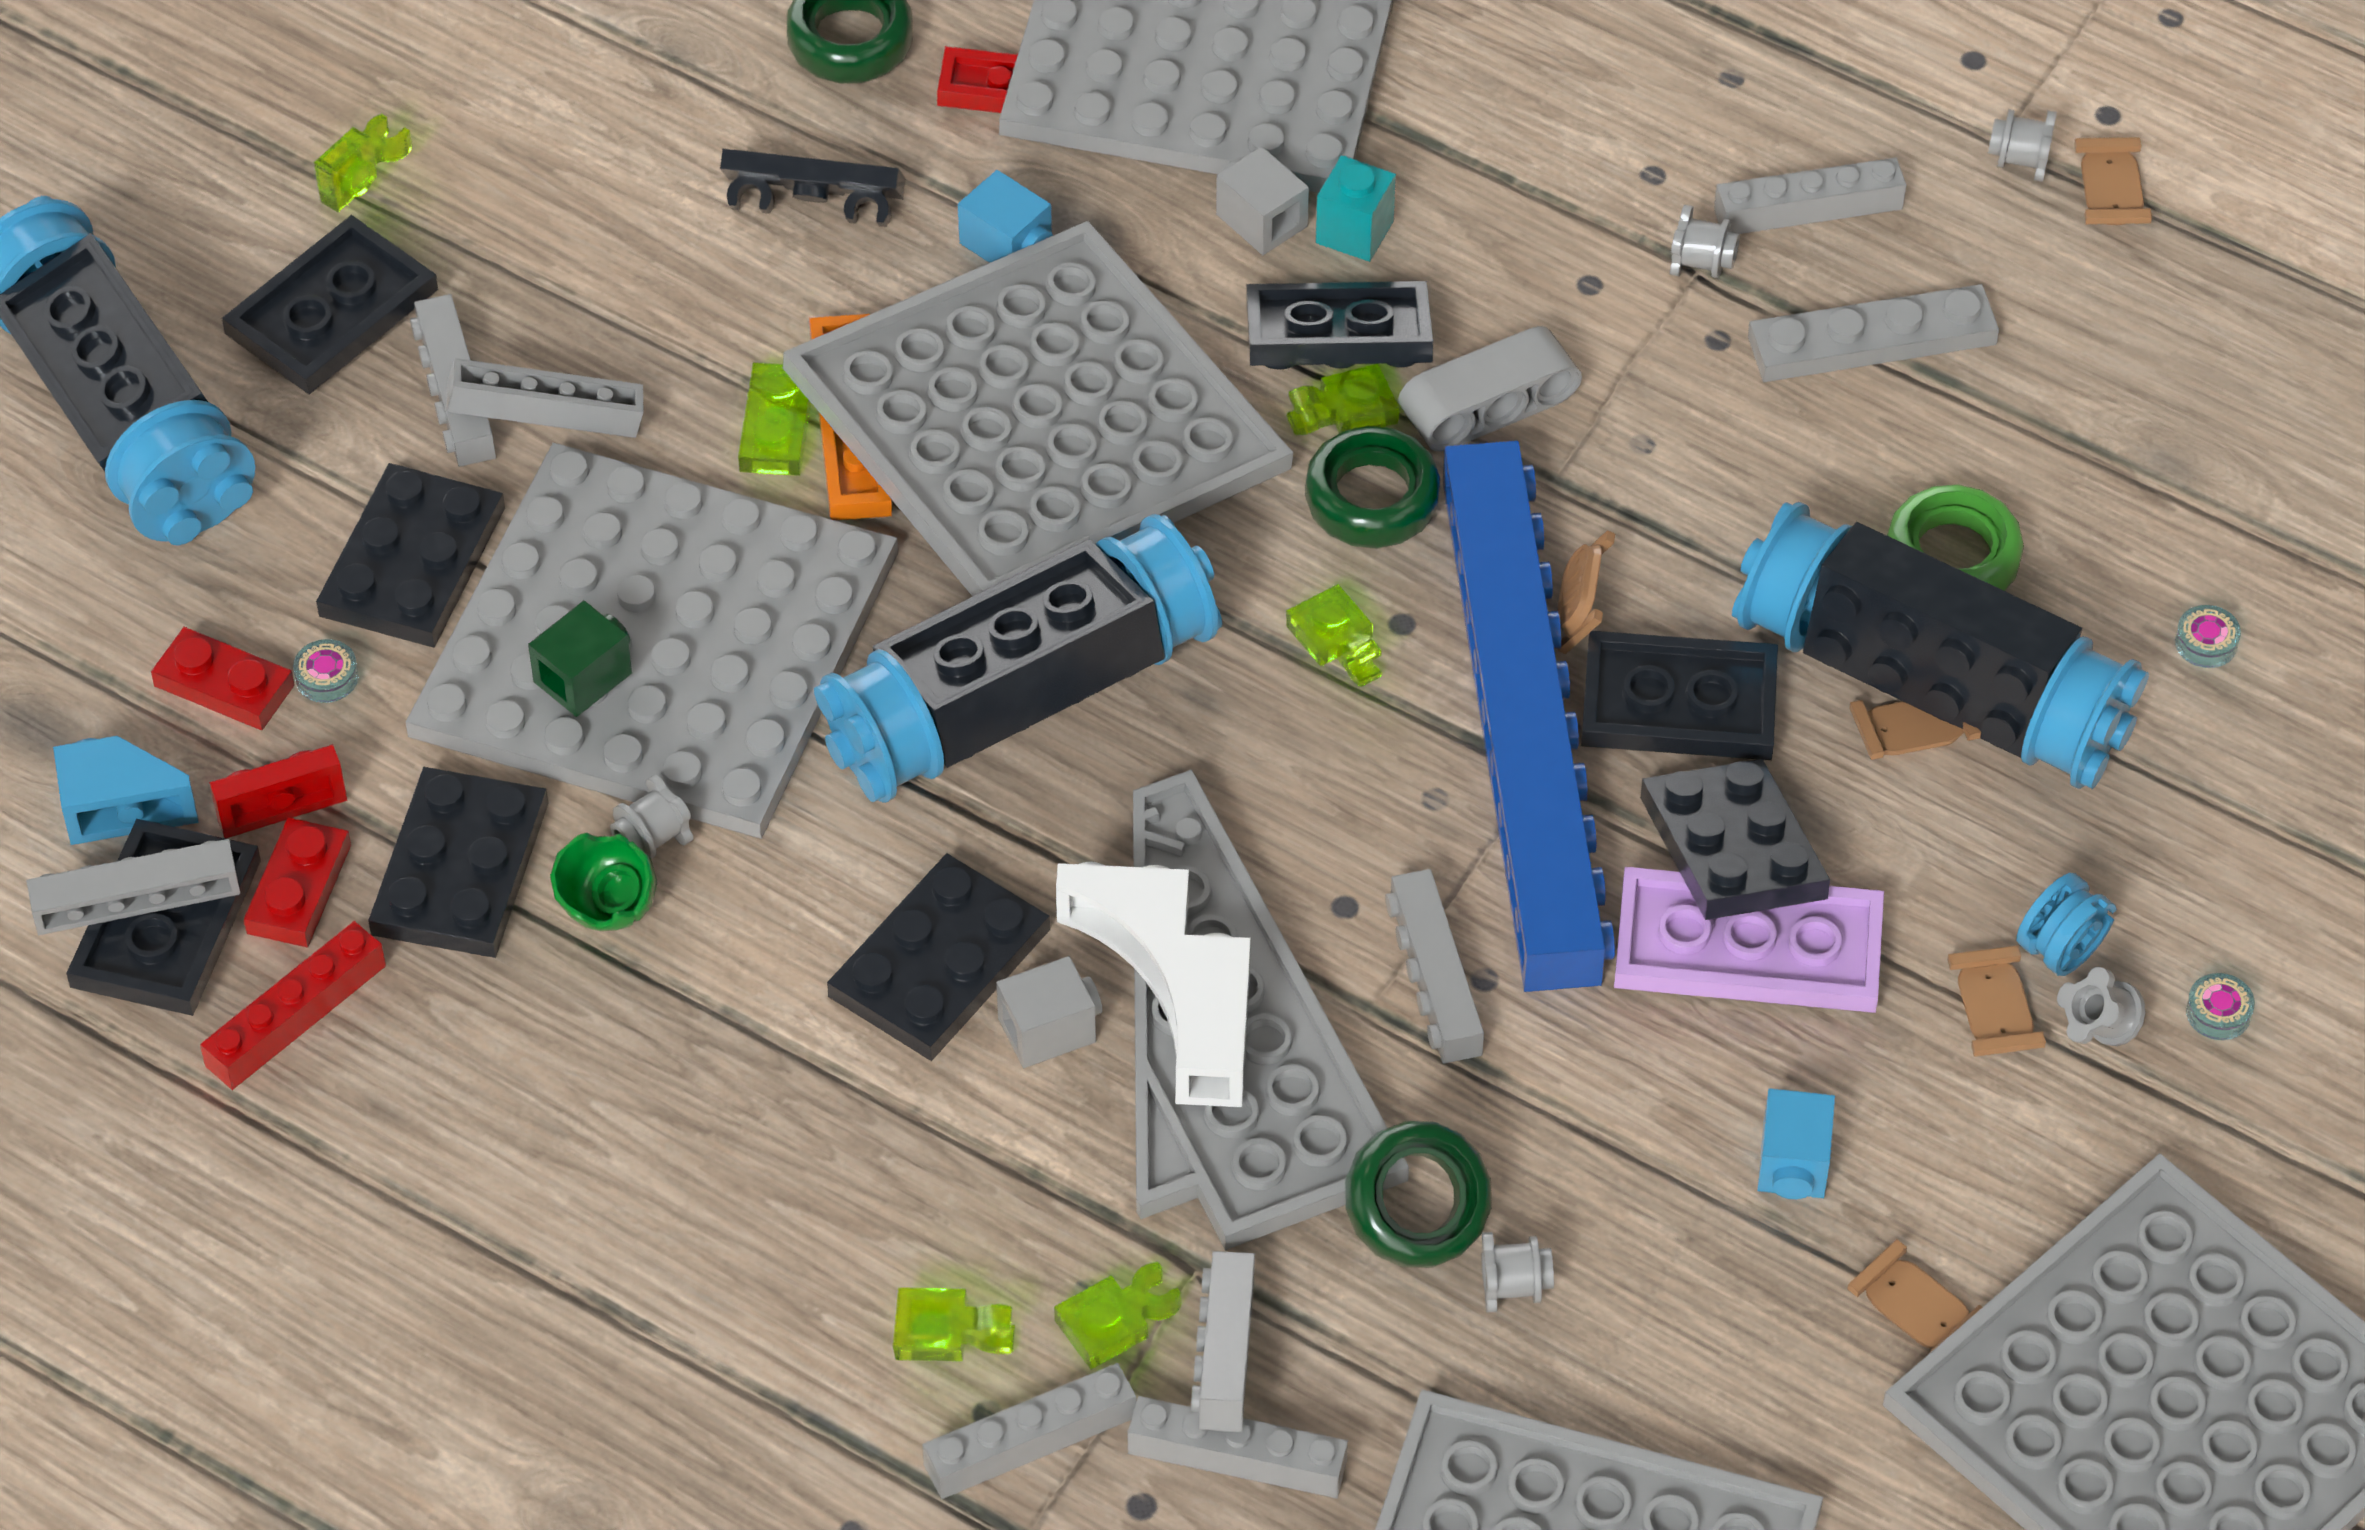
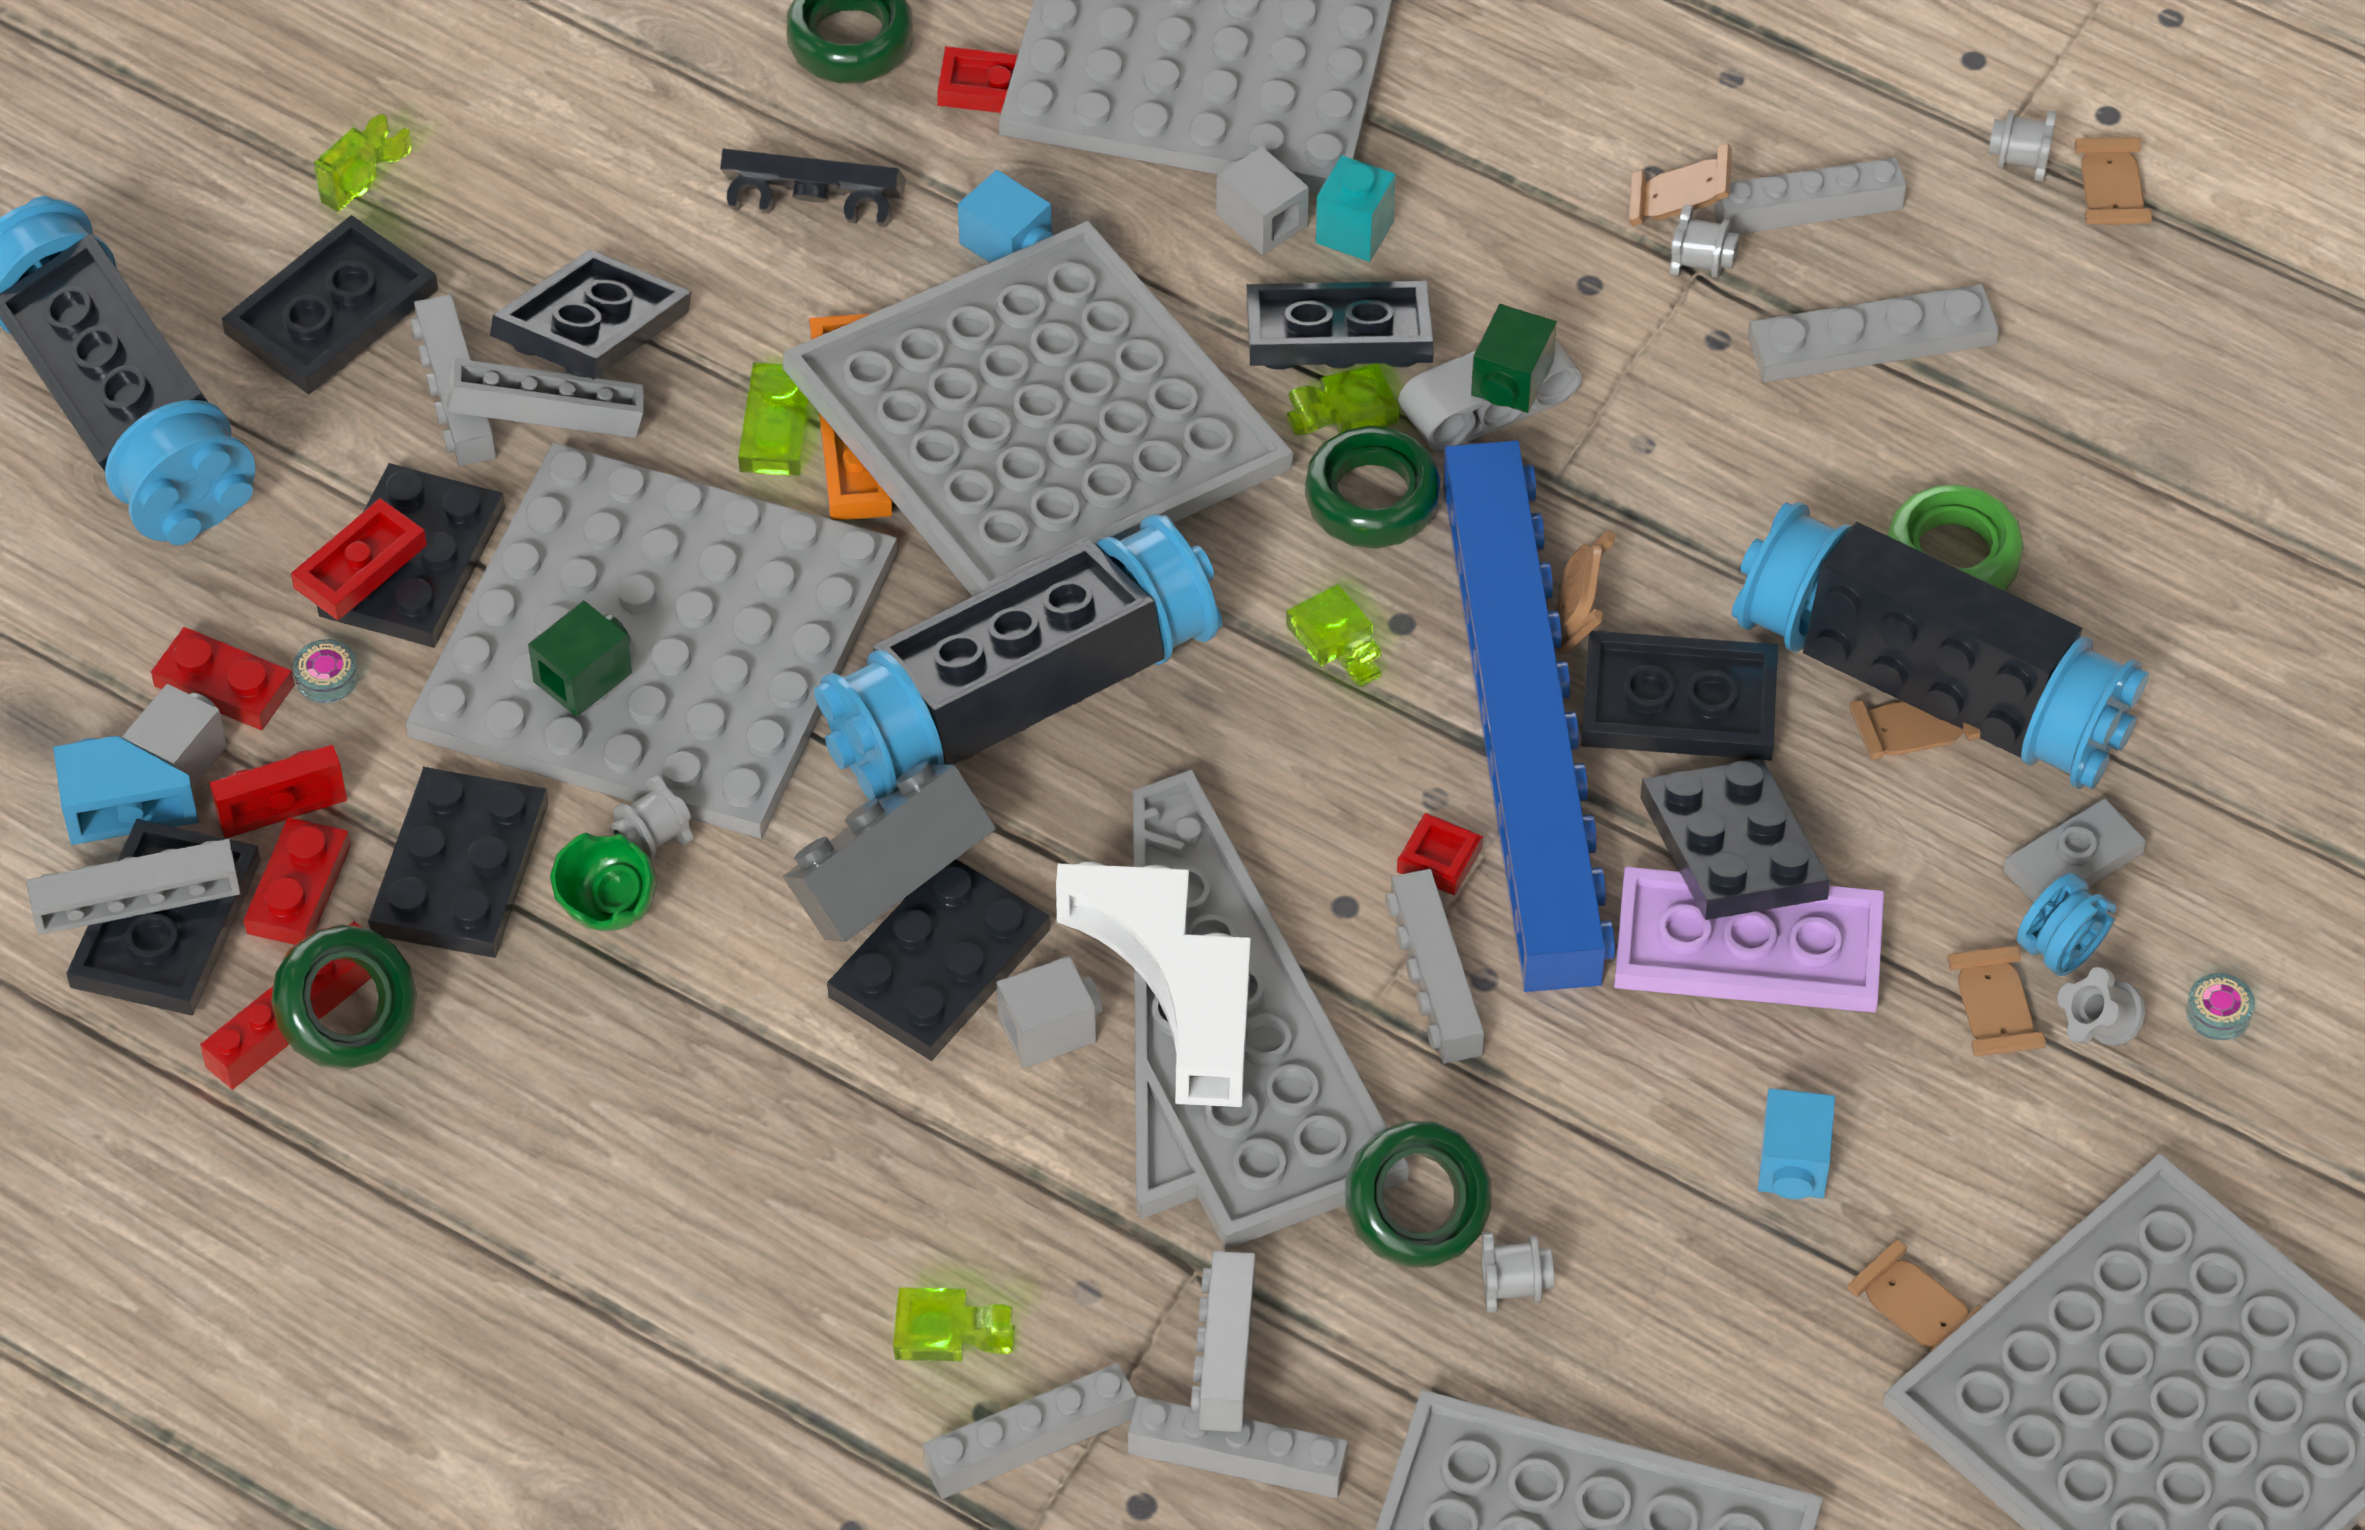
(180, 731): none -> light grey brick
(358, 559): none -> red plate
(393, 985): none -> dark green wheel
(590, 314): none -> black plate
(887, 850): none -> dark grey brick
(1112, 1319): clear neon green plate -> none
(1443, 849): none -> red tile
(1513, 358): none -> dark green brick
(1691, 185): none -> piece
(2087, 844): none -> light grey plate
(2207, 636): clear light blue tile -> none

